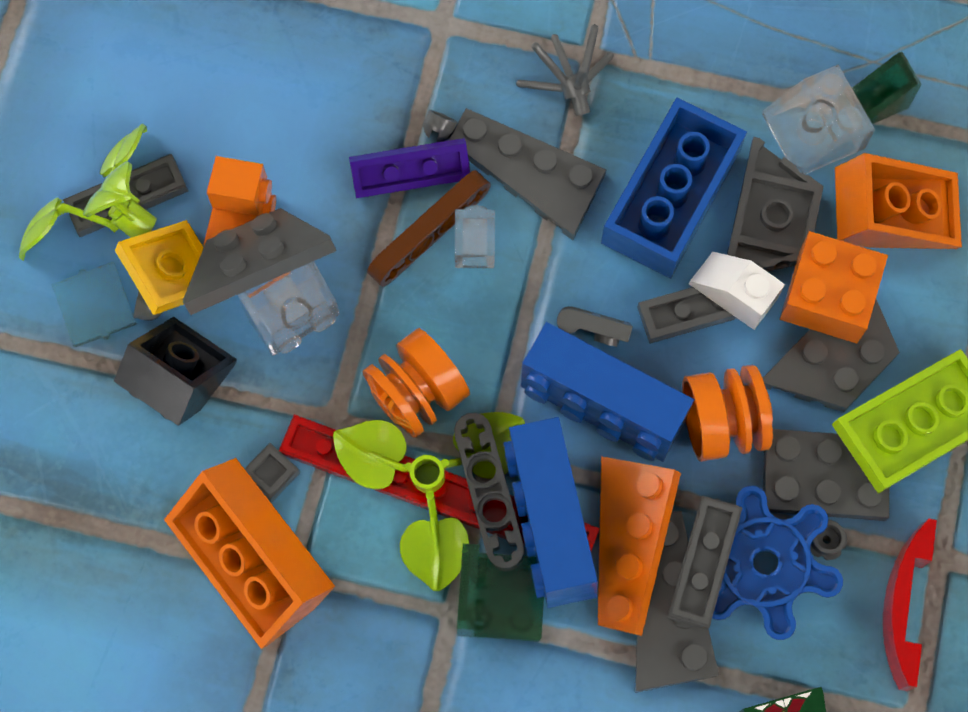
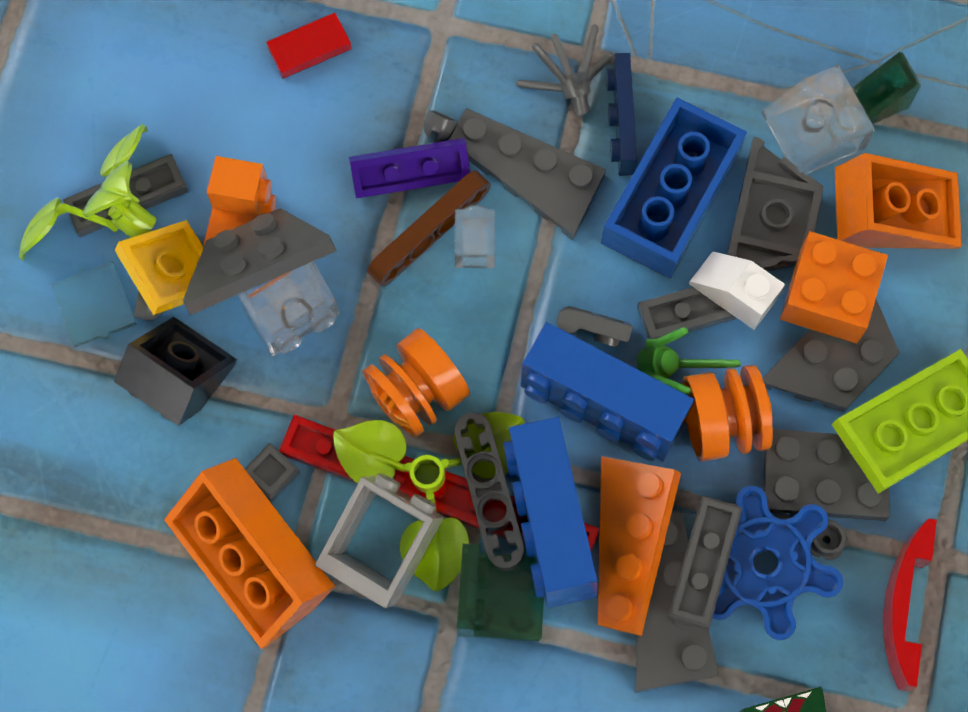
(309, 45): none -> red tile
(356, 574): none -> light grey window
(622, 114): none -> dark blue plate
(662, 361): none -> bright green plant

